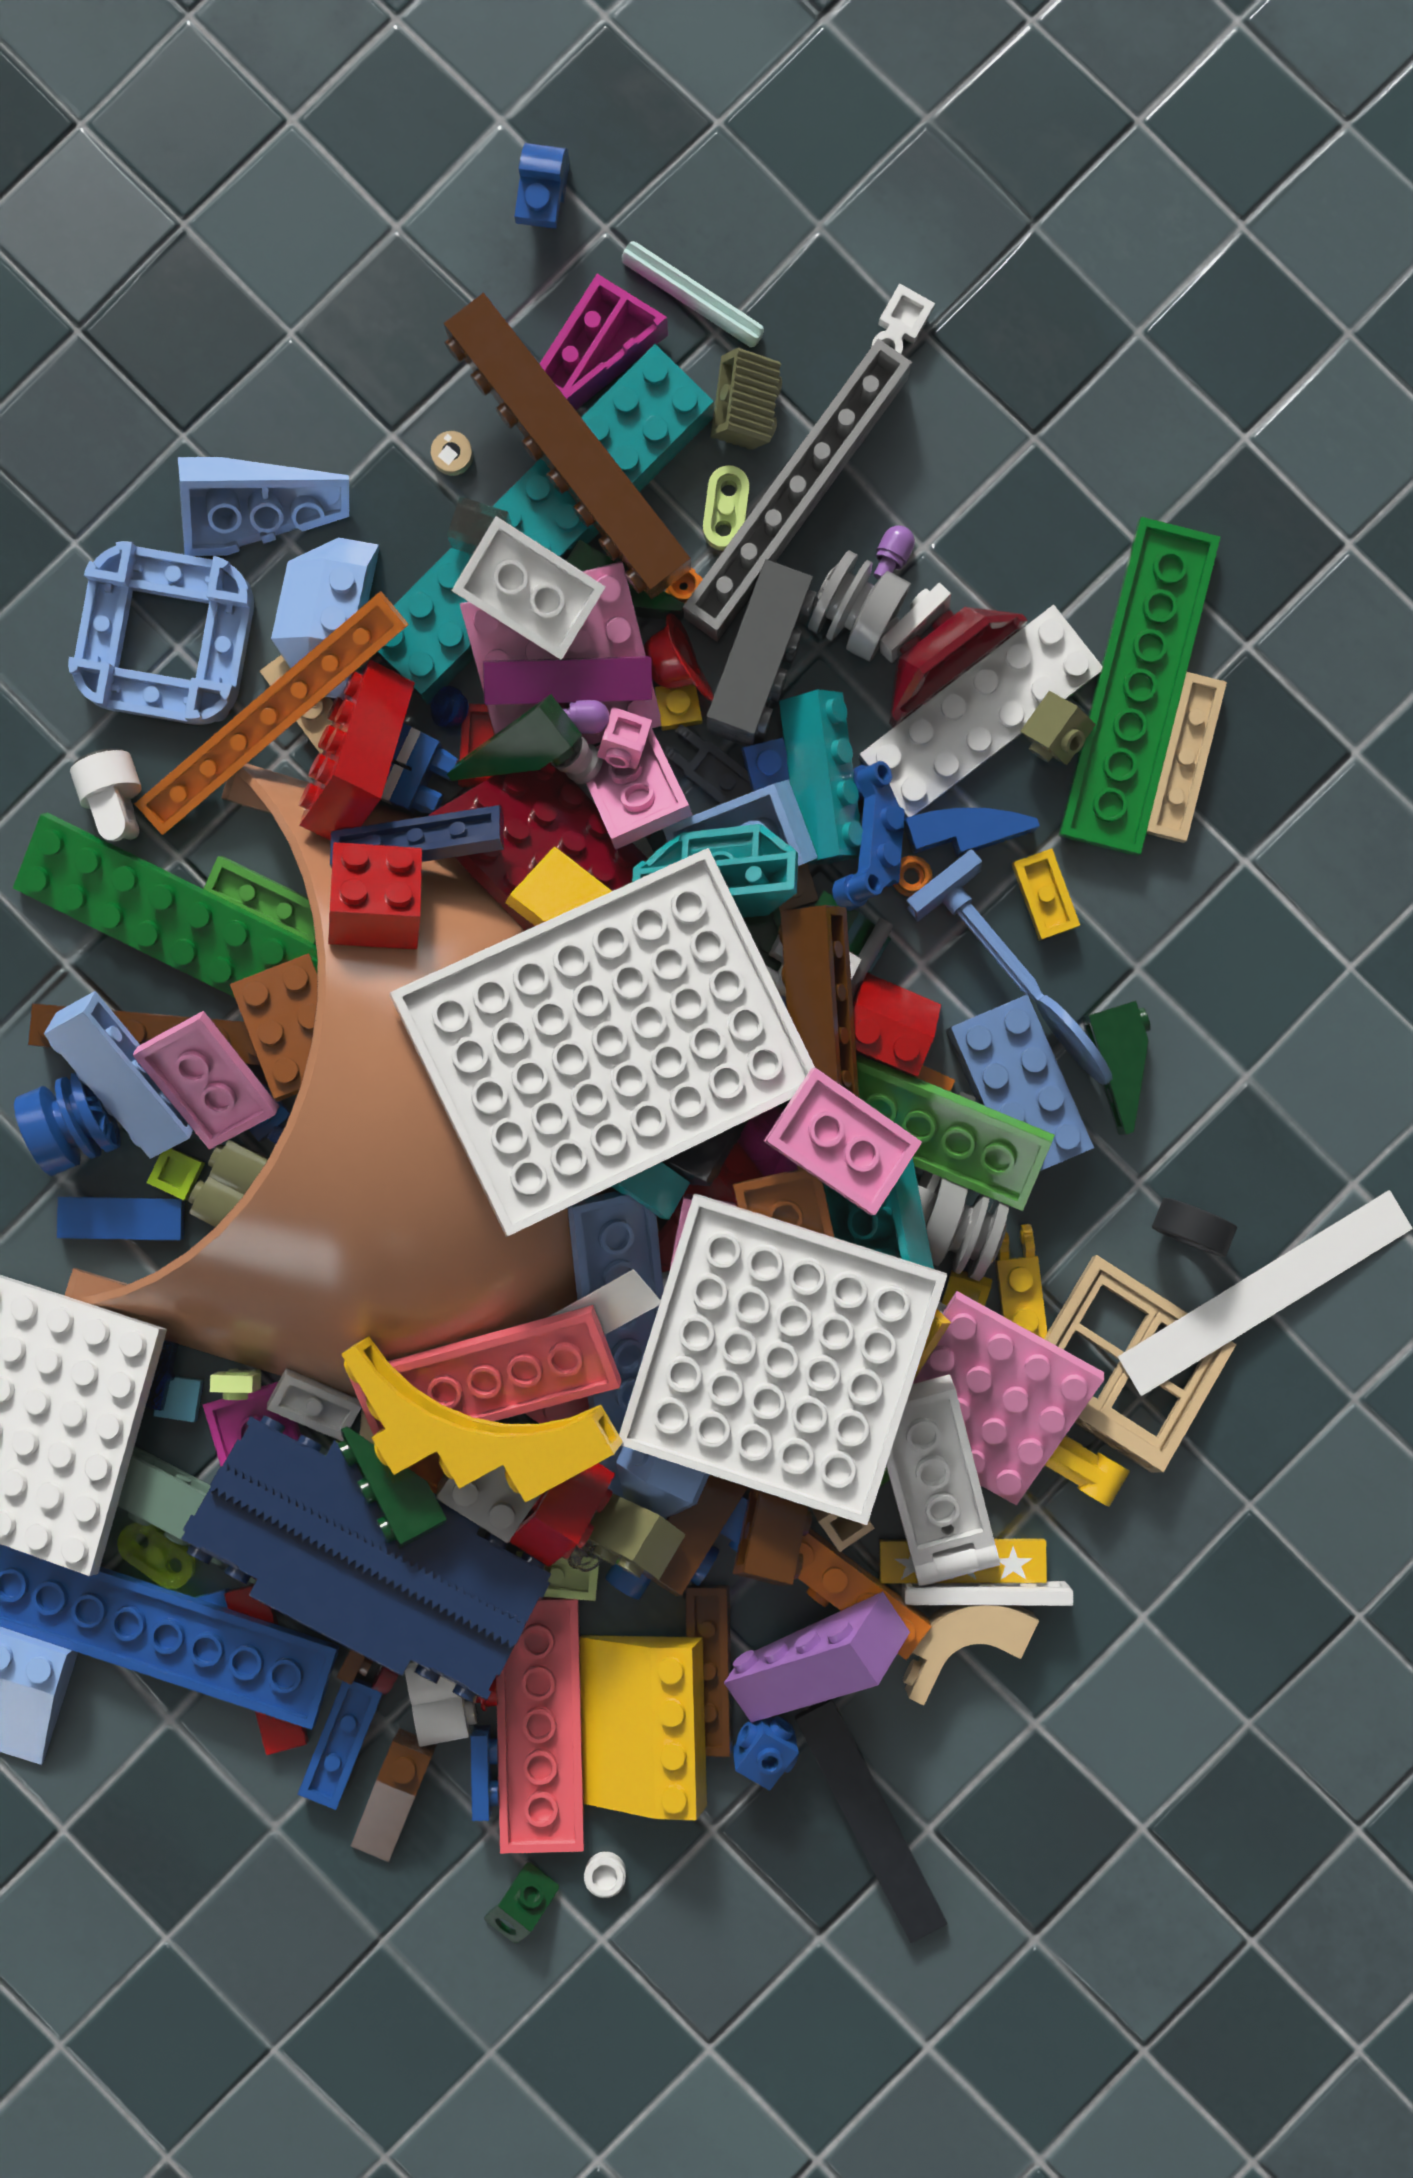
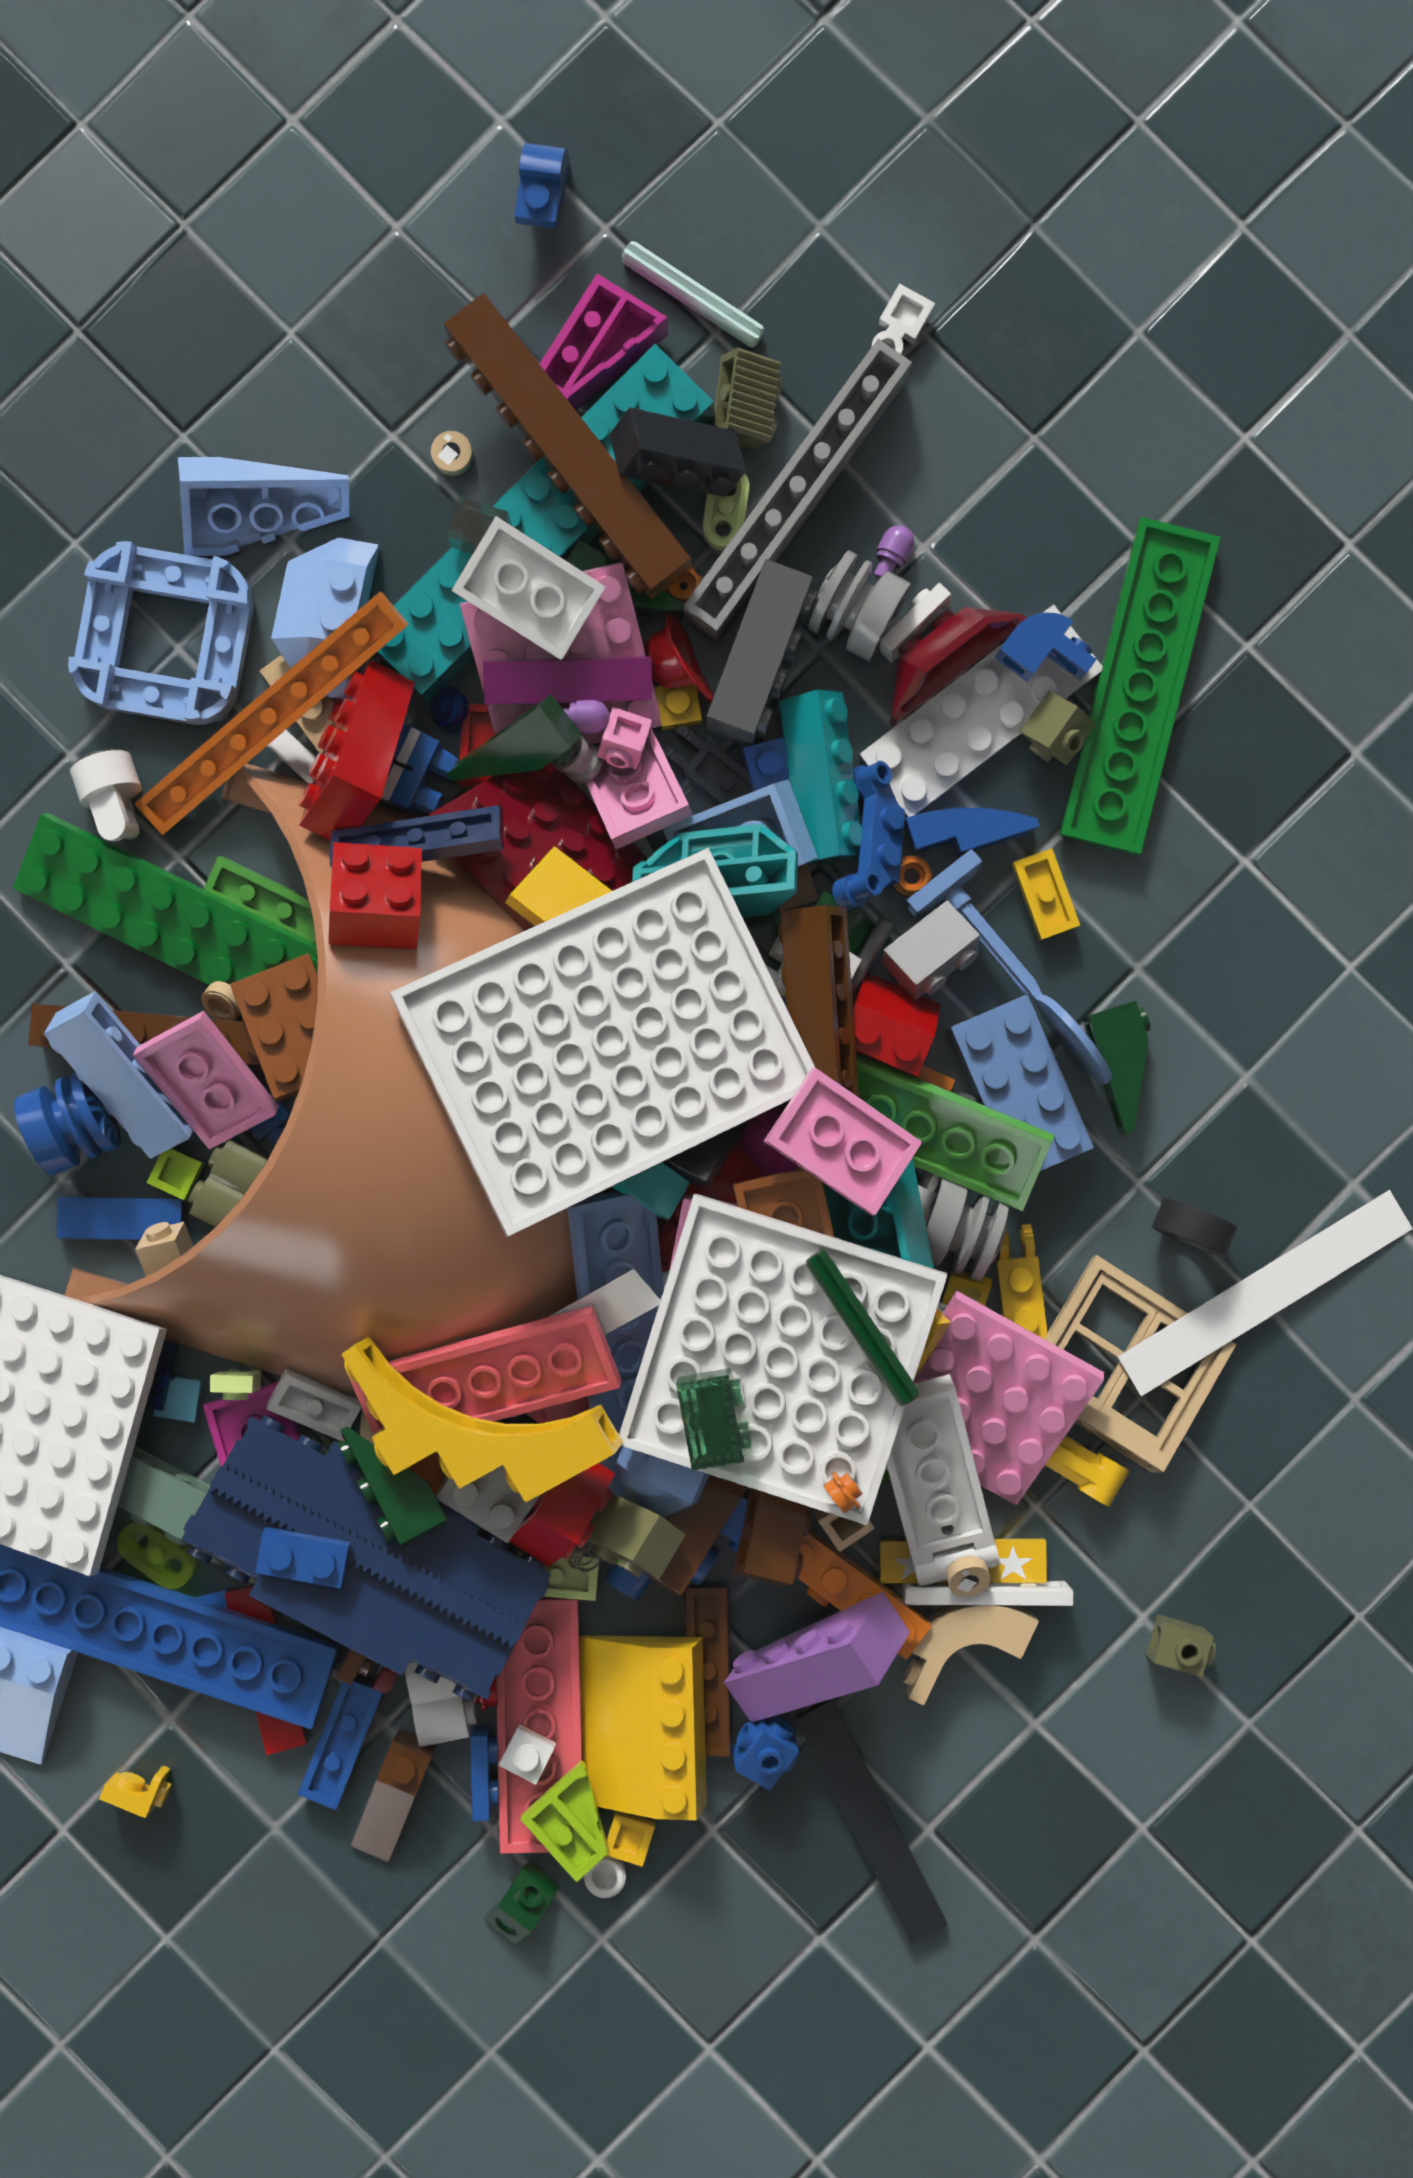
(133, 1795): none -> yellow bracket
(162, 1245): none -> tan brick
(220, 1001): none -> tan tile
(293, 754): none -> white sticker
(303, 1557): none -> blue plate
(527, 1754): none -> white plate
(569, 1823): none -> lime wing
(629, 1837): none -> yellow plate
(677, 452): none -> black brick
(712, 1418): none -> clear green brick
(843, 1491): none -> orange plate
(862, 1327): none -> dark green axle
(932, 951): none -> light grey brick
(968, 1576): none -> tan tile
(1041, 638): none -> blue brick
(1181, 1646): none -> olive brick
(1186, 757): tan plate -> none

